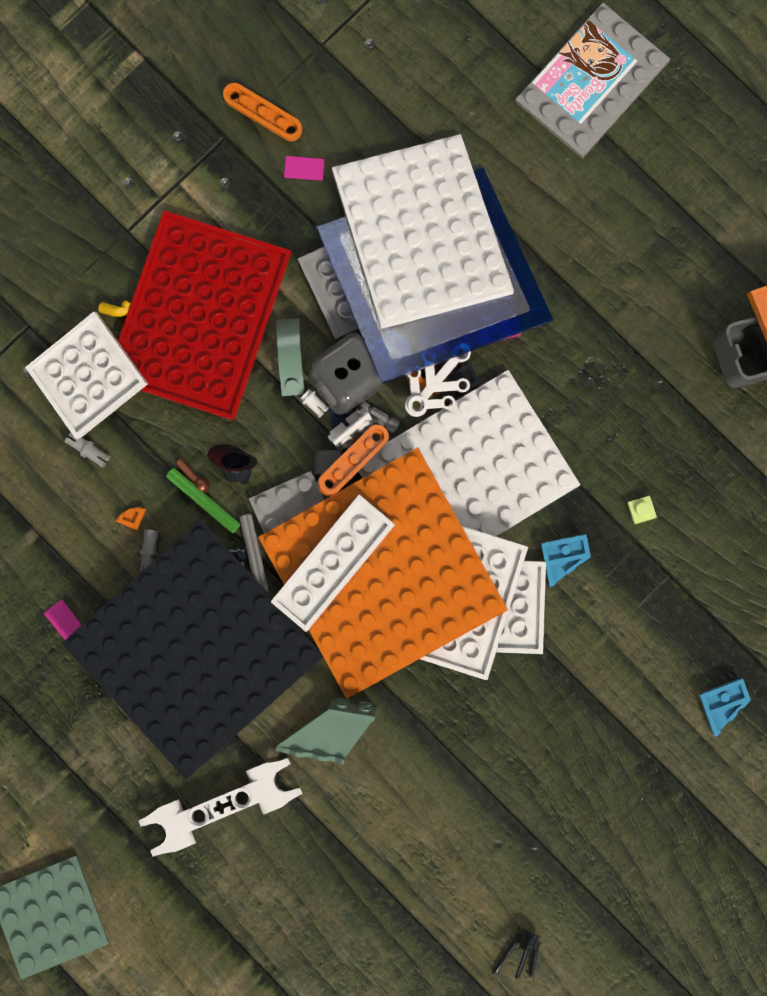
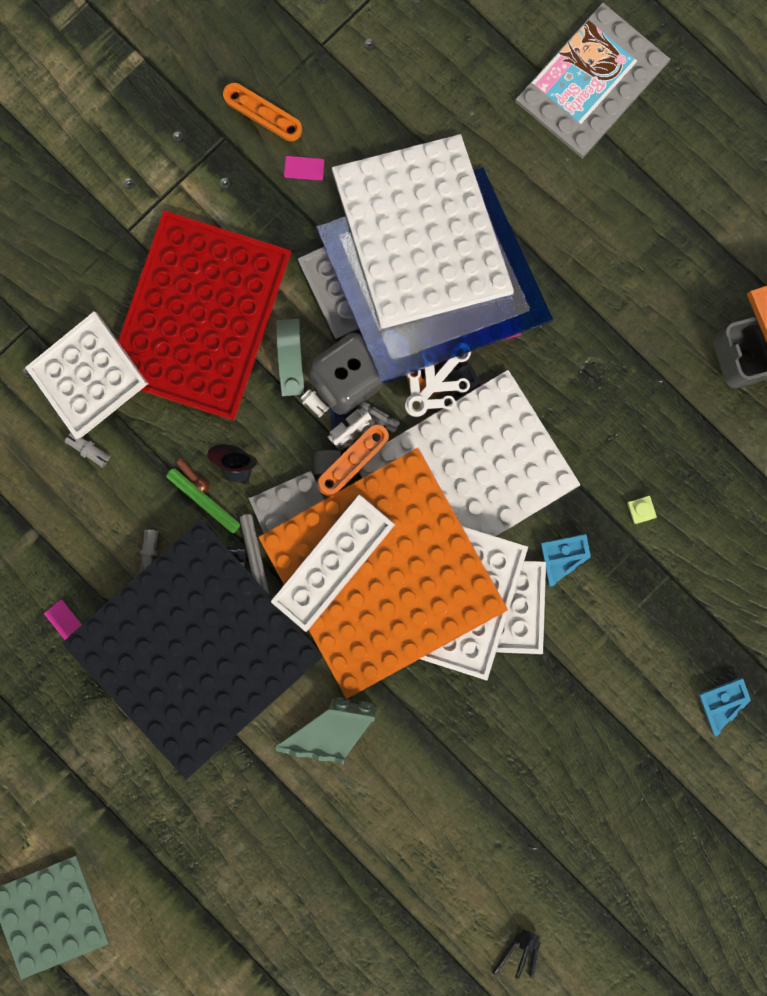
(113, 310): yellow arm -> none
(132, 517): orange tile -> none
(181, 823): white piece -> none

